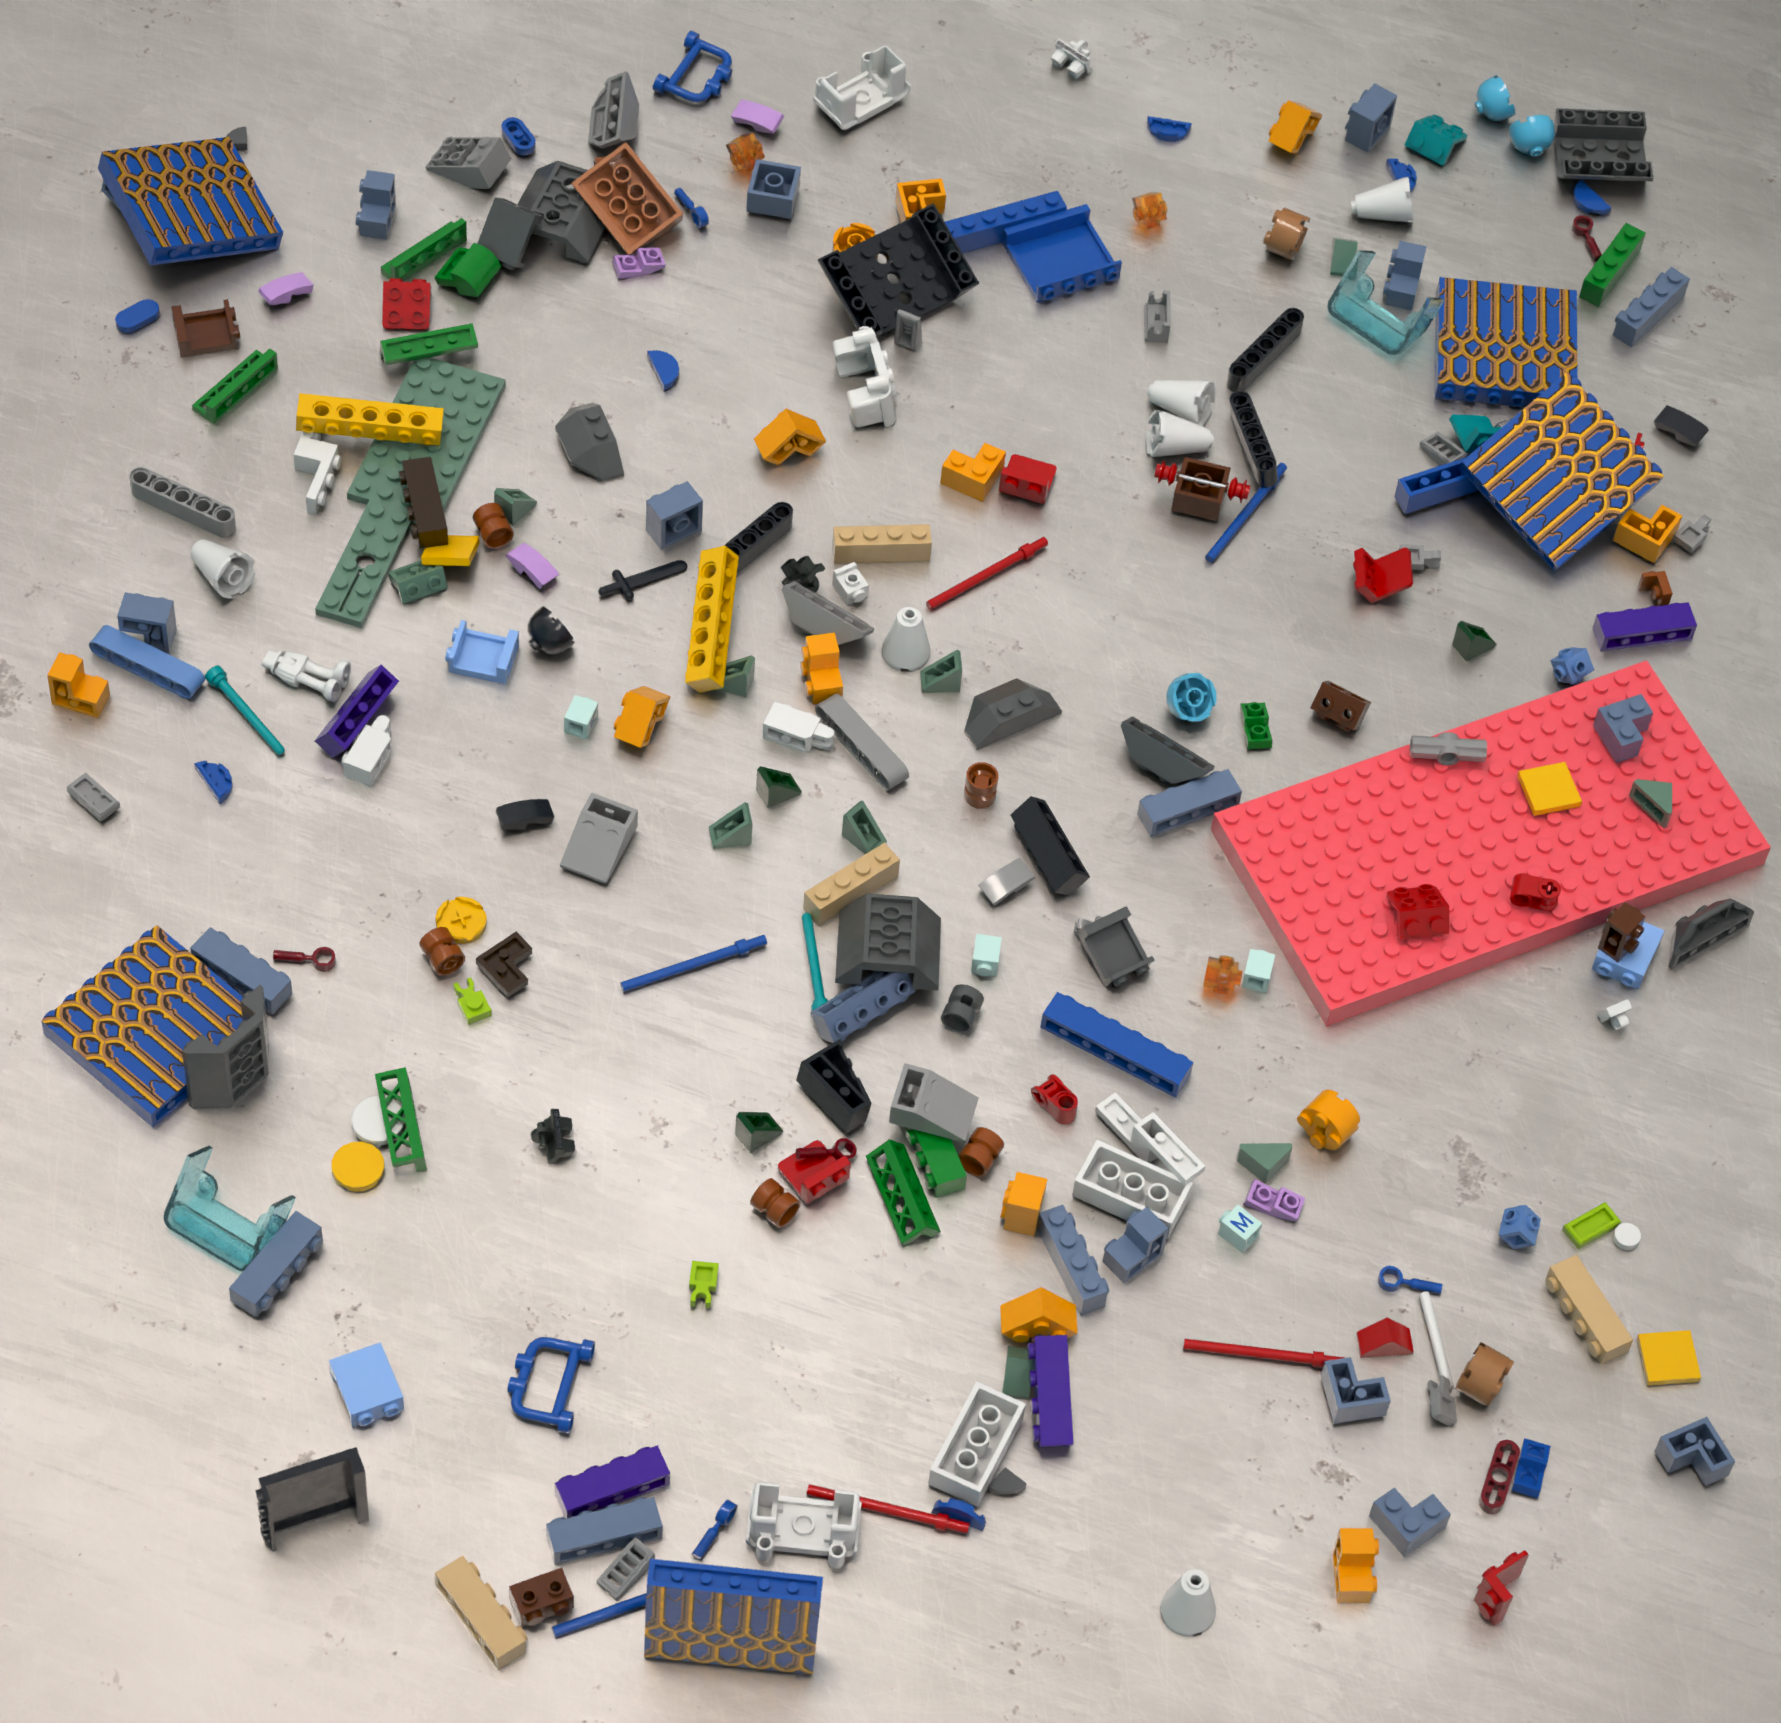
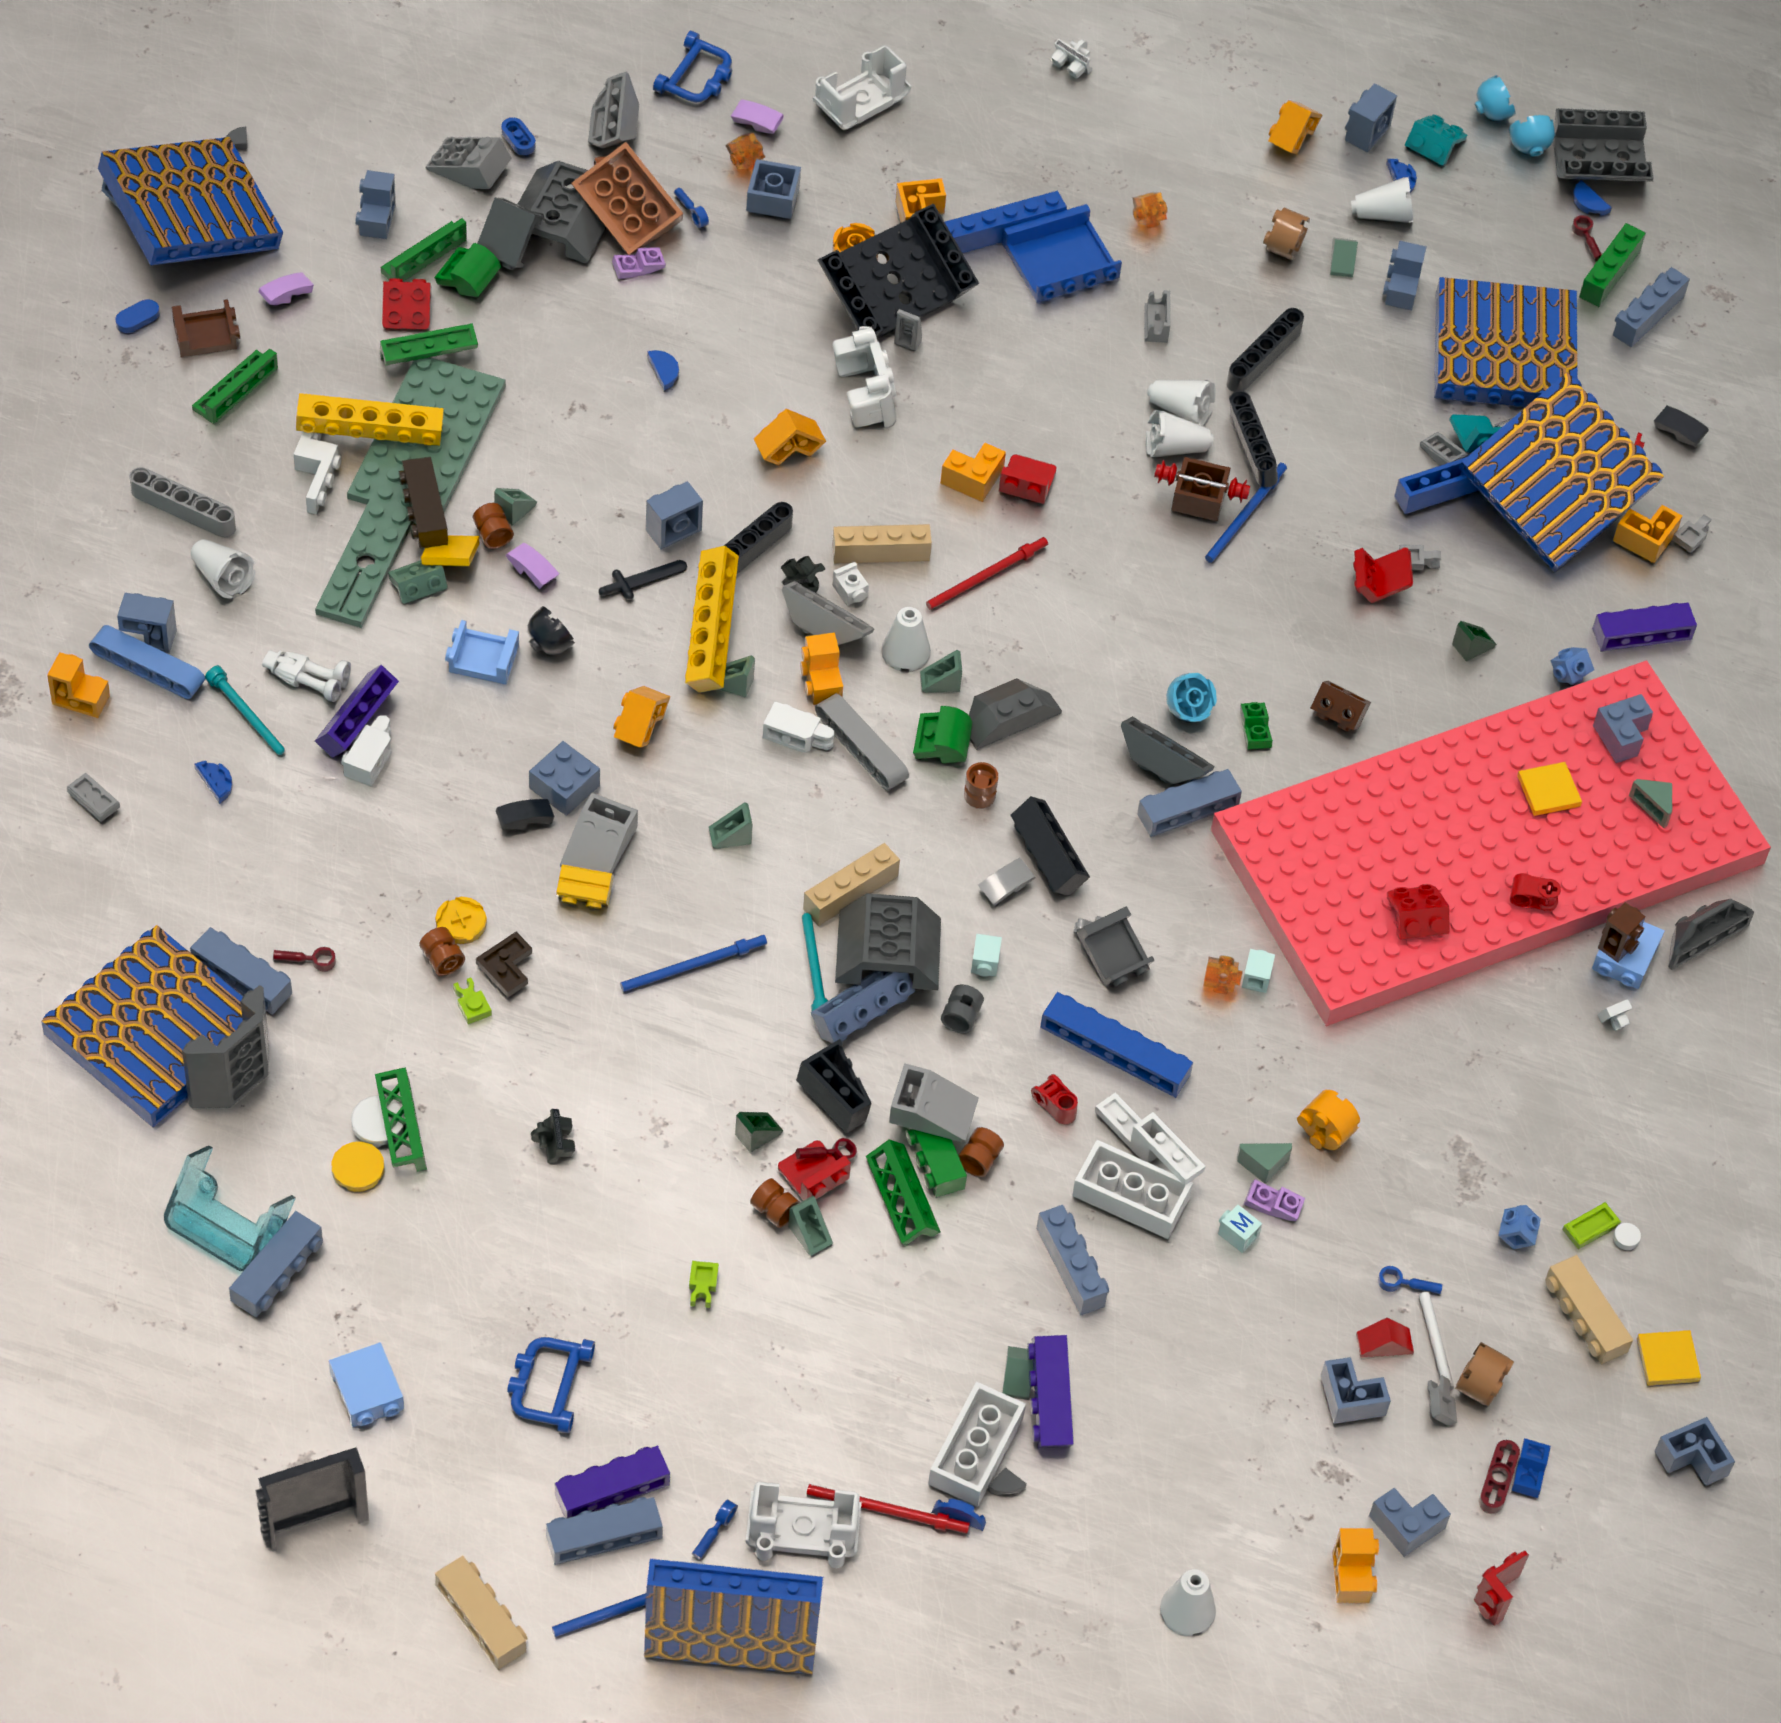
(541, 1597): reddish brown brick -> none
(564, 778): none -> sand blue brick
(581, 716): light aqua brick -> none
(584, 886): none -> yellow brick
(590, 442): dark grey wedge -> none
(627, 1553): light grey slope -> none
(775, 786): dark green slope -> none
(809, 1226): none -> sand green slope
(861, 828): sand green slope -> none
(943, 735): none -> green brick
(1023, 1203): light orange brick -> none
(1038, 1314): light orange brick -> none
(1138, 1246): sand blue brick -> none
(1168, 129): blue tile -> none
(1316, 1359): red bar -> none
(1353, 308): clear light blue windscreen -> none
(1448, 748): light grey piece -> none
(1659, 586): dark orange bracket -> none

